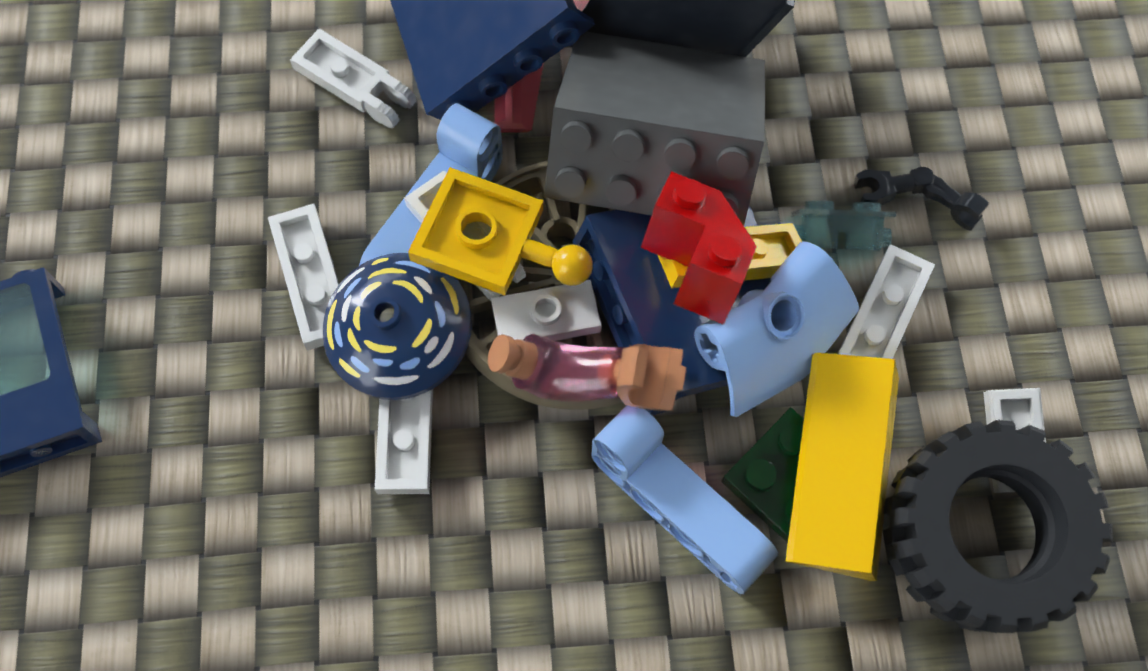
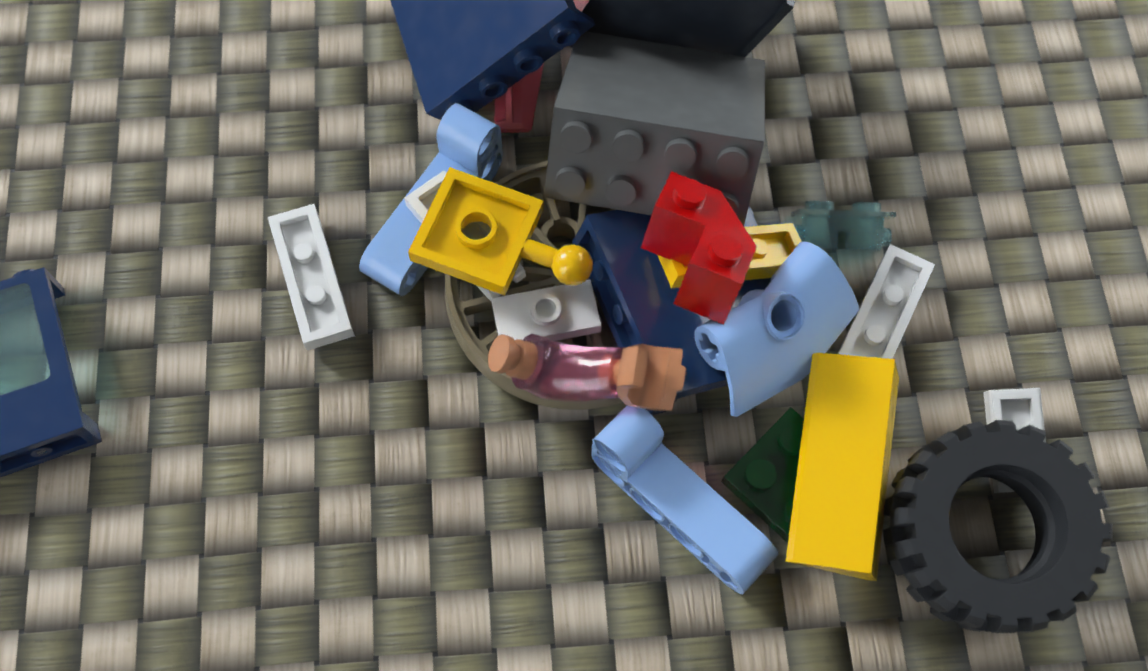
(351, 77): white hinge -> none
(404, 445): white plate -> none
(413, 347): dark blue dish -> none
(965, 208): black piece -> none

